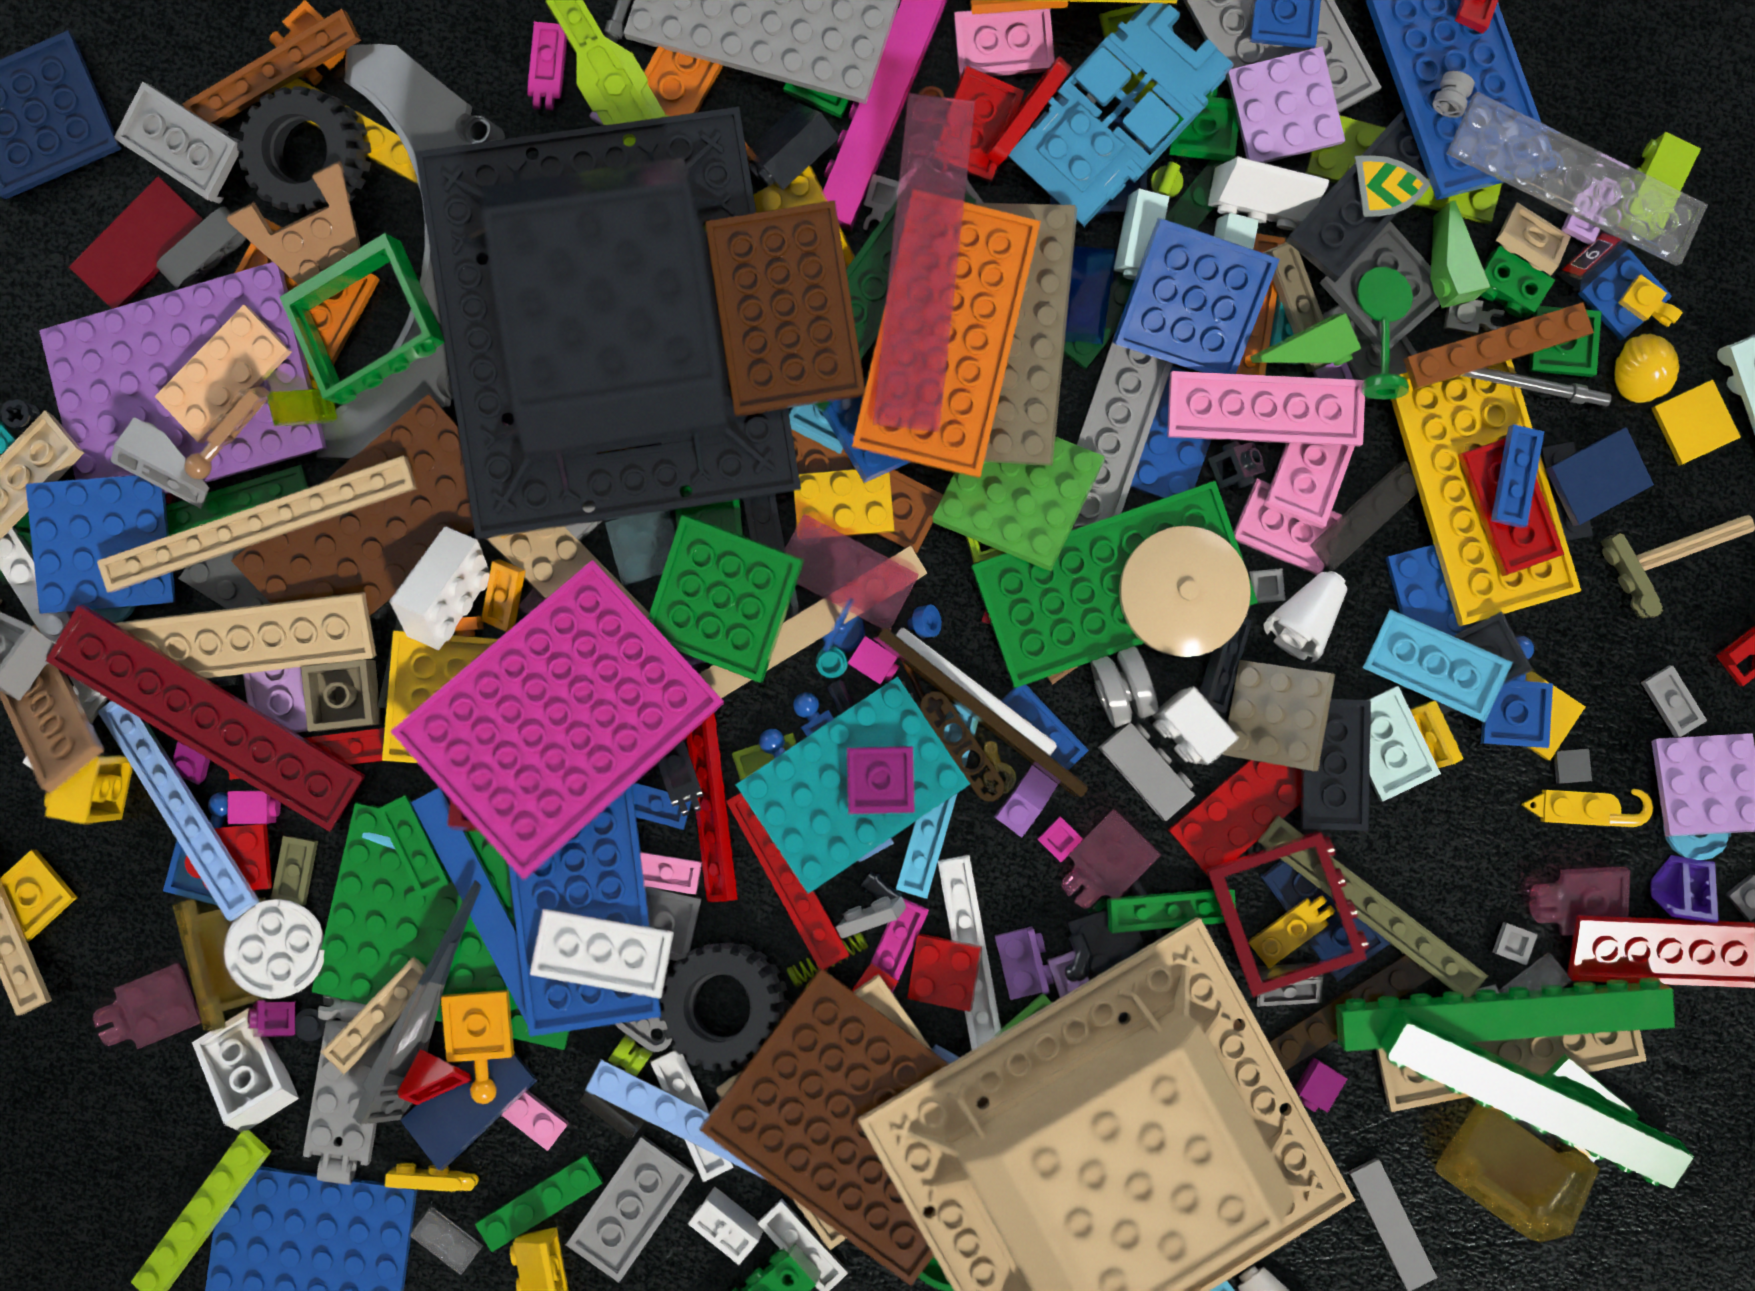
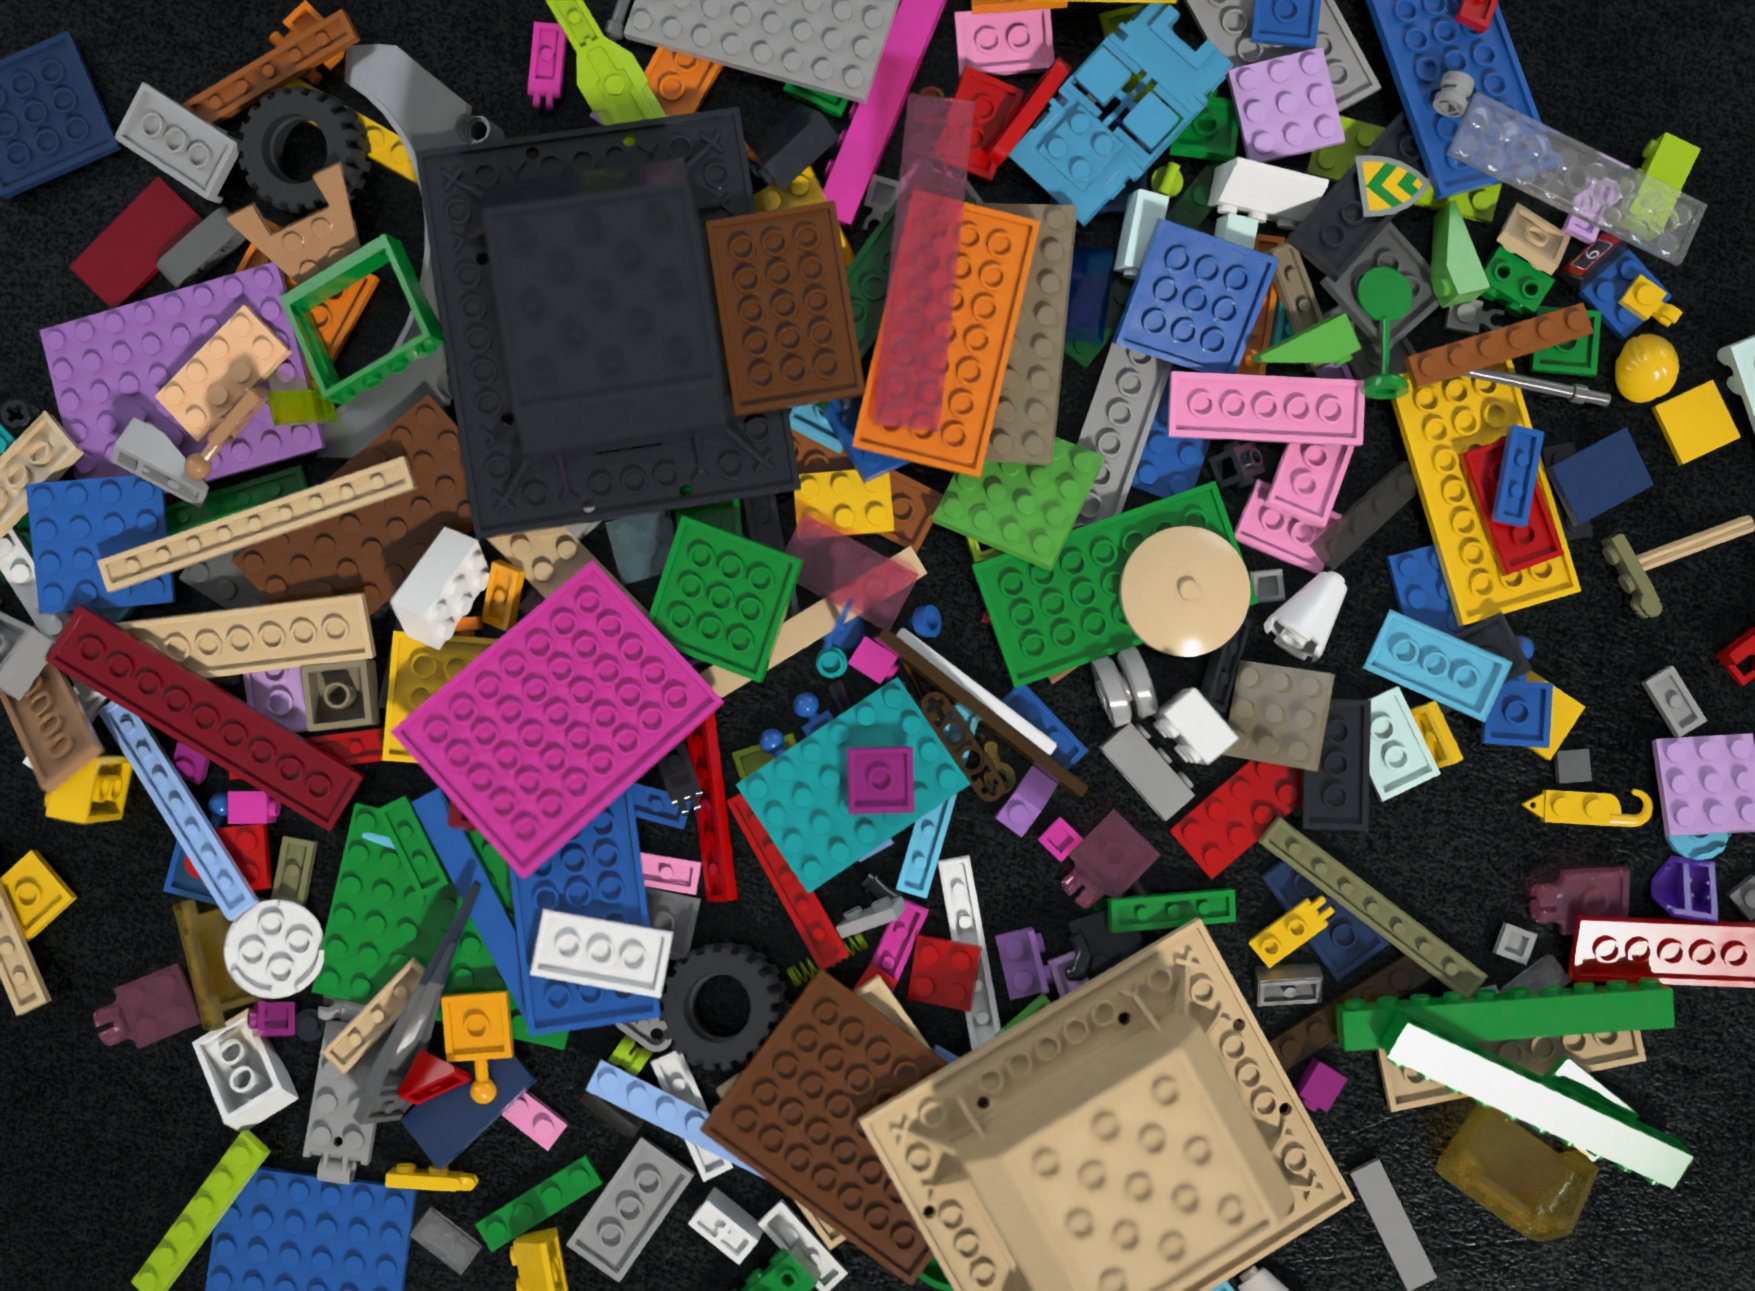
(1335, 882): dark red window -> none

